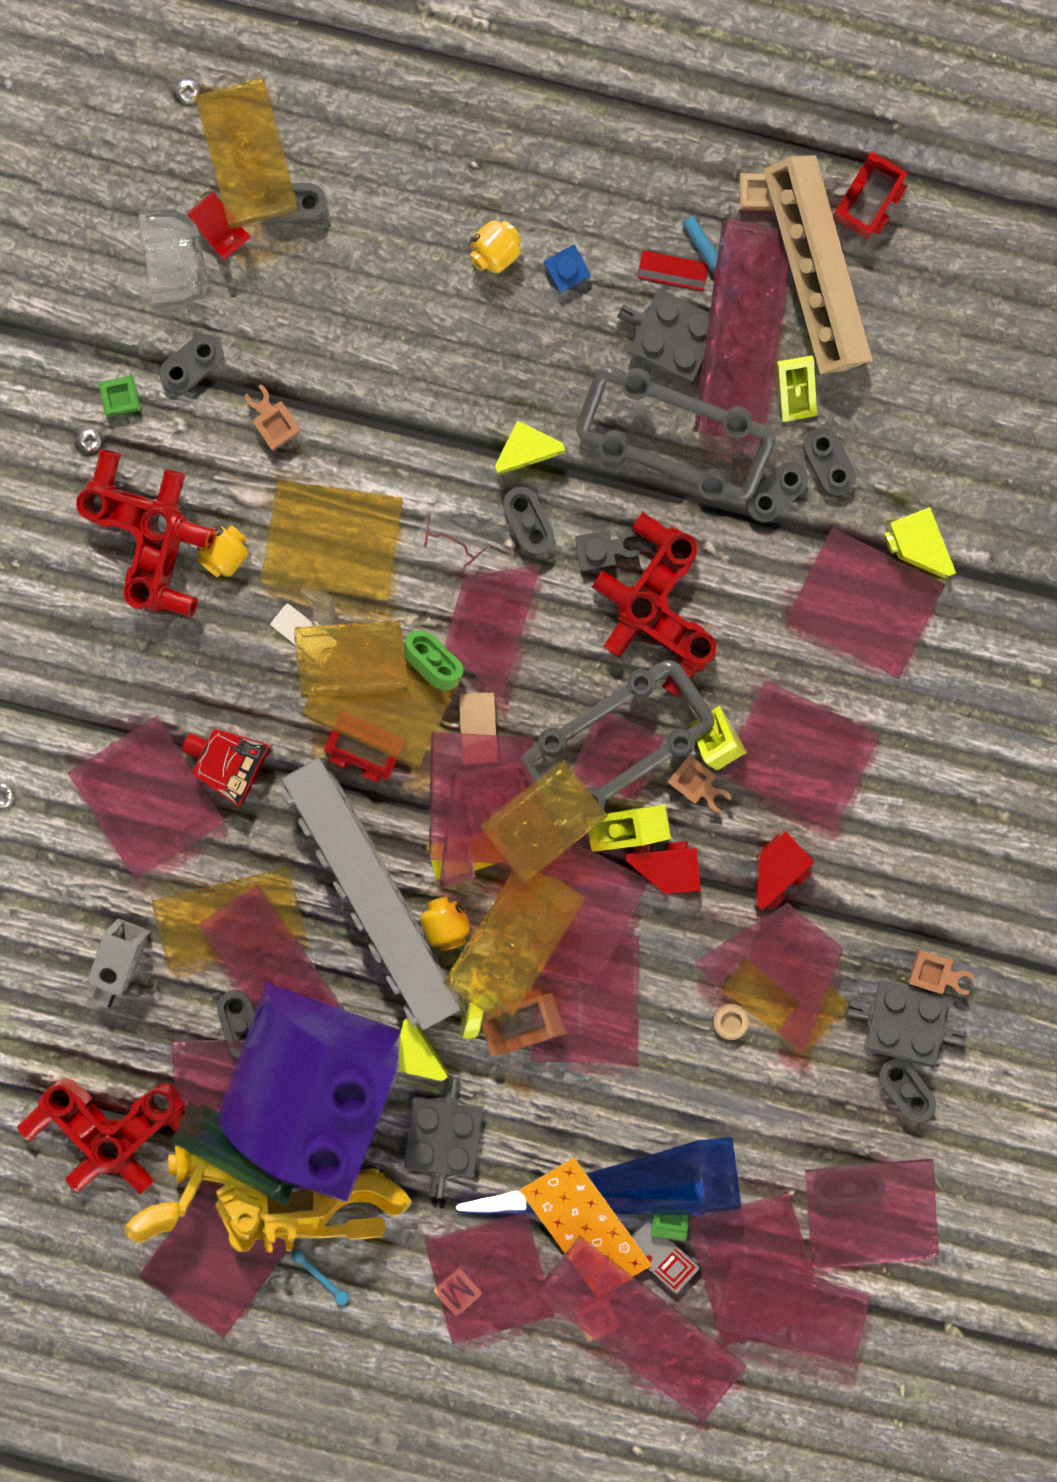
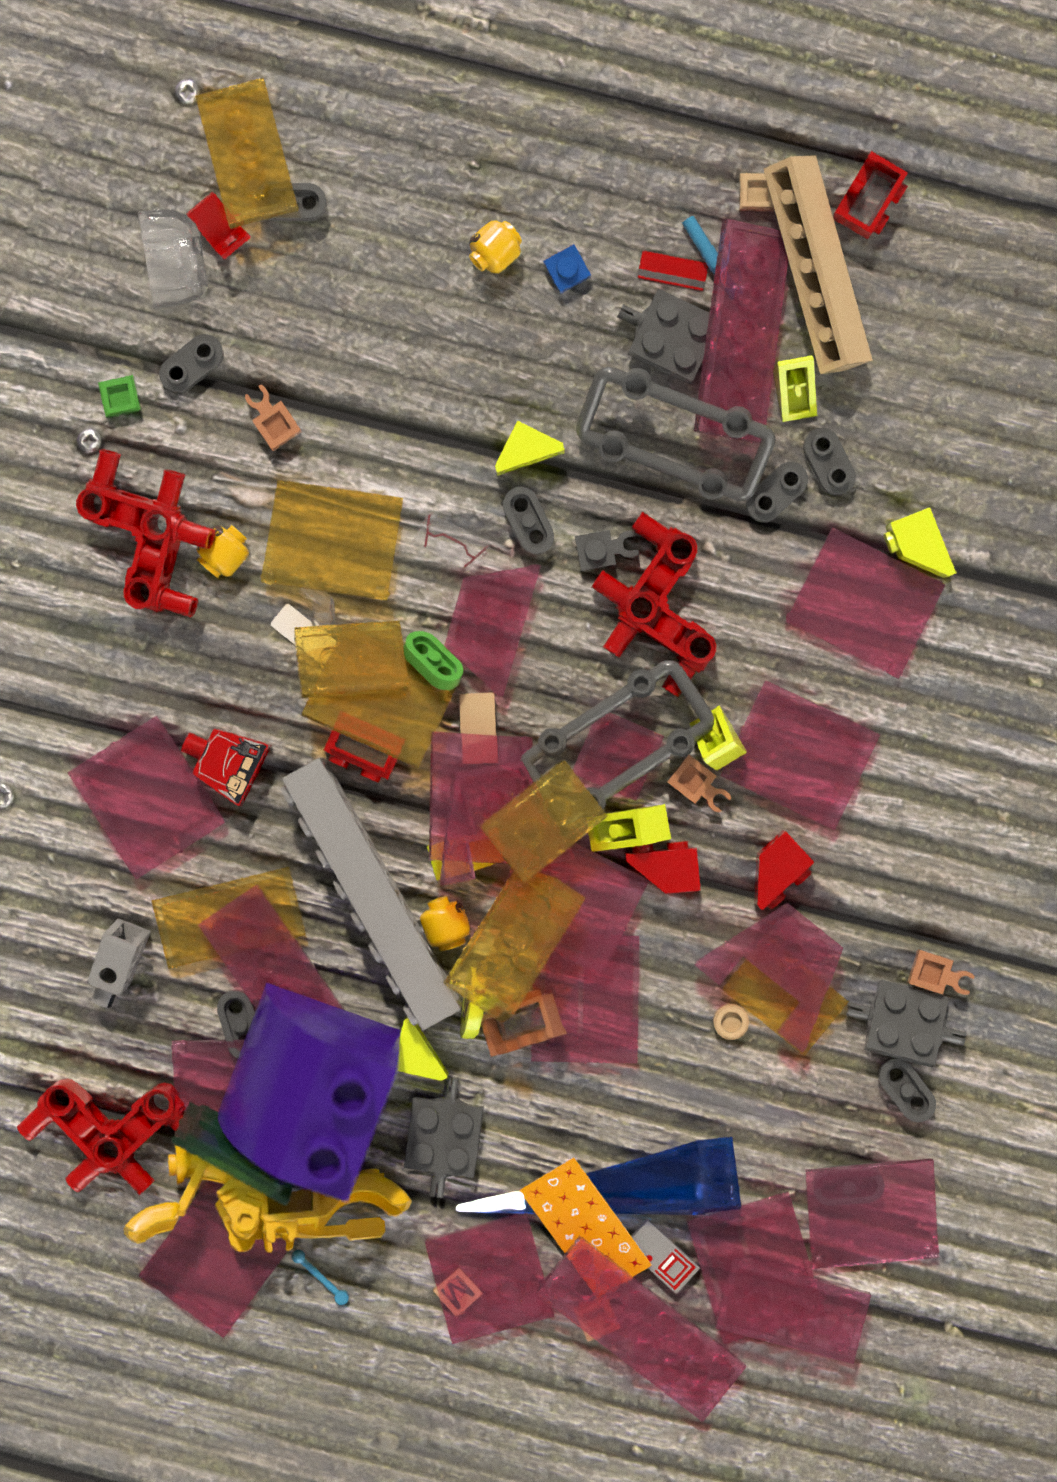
(670, 1226): bright green tile -> none

